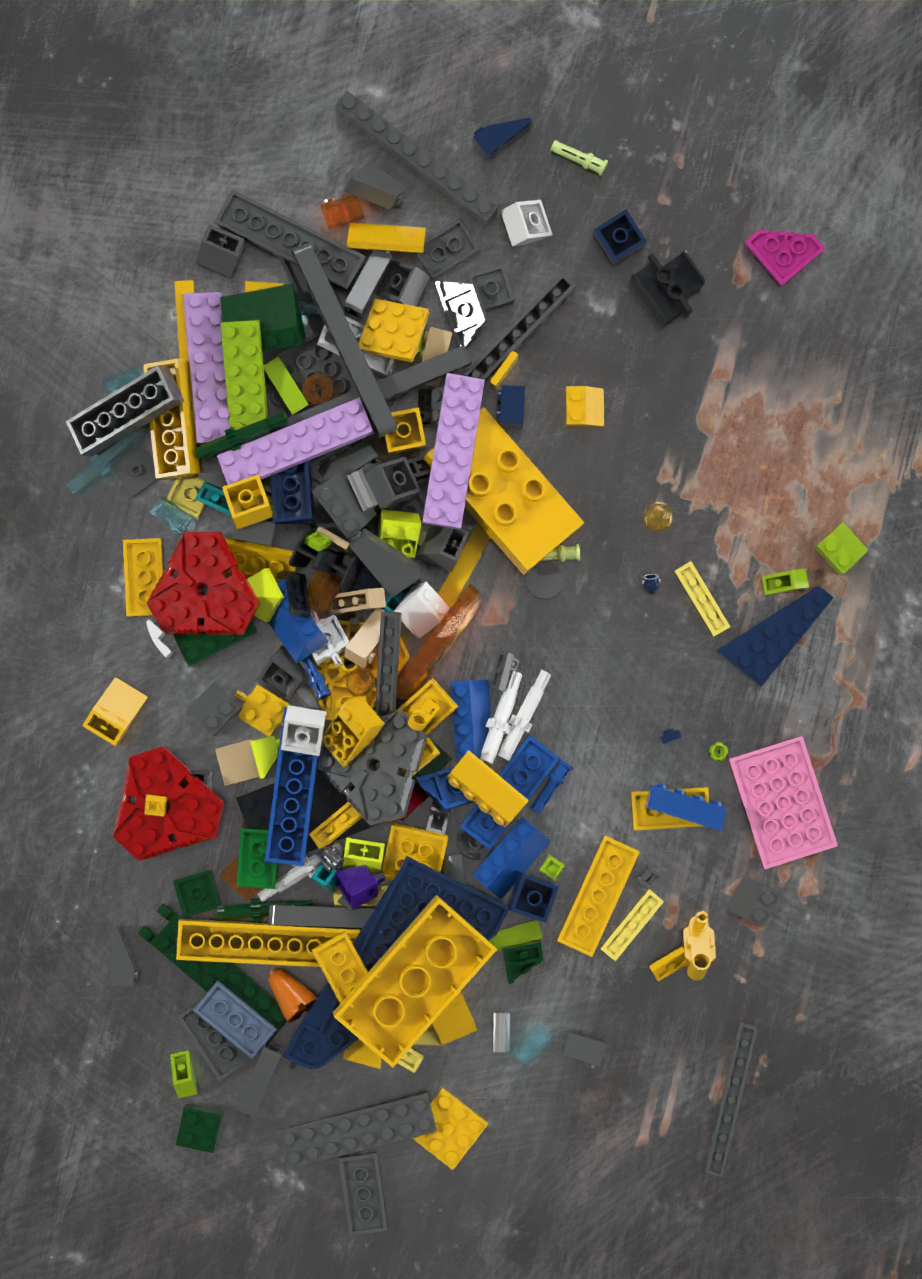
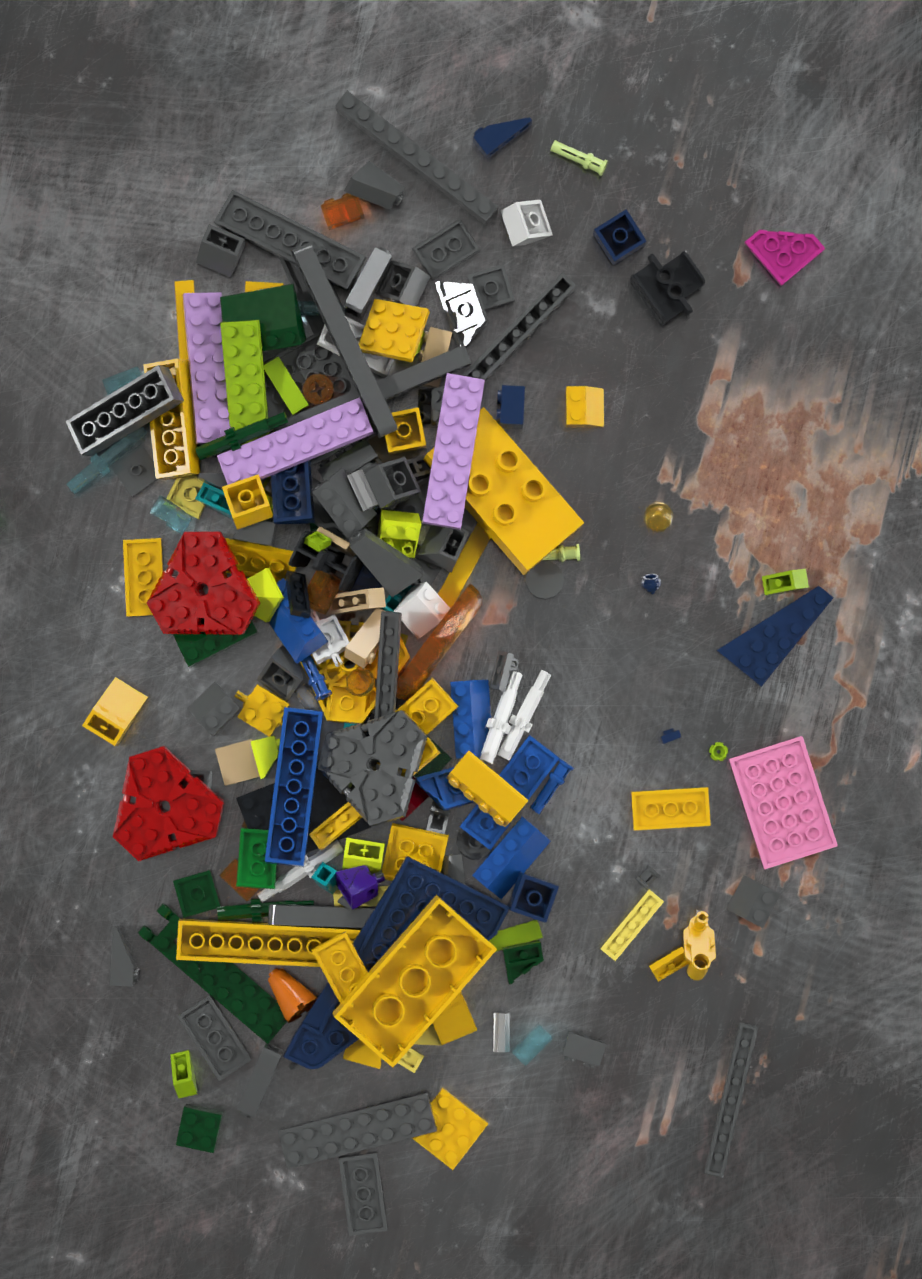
(155, 805): yellow tile -> none
(157, 636): white slope -> none
(235, 1019): sand blue tile -> none
(303, 730): white slope -> none
(332, 858): dark grey gear -> none
(351, 730): yellow slope -> none
(386, 237): yellow tile -> none
(424, 713): yellow piece -> none
(504, 369): yellow tile -> none
(551, 867): lime tile -> none
(598, 896): yellow plate -> none
(685, 807): blue slope -> none
(702, 598): light yellow plate -> none
(841, 549): lime slope -> none

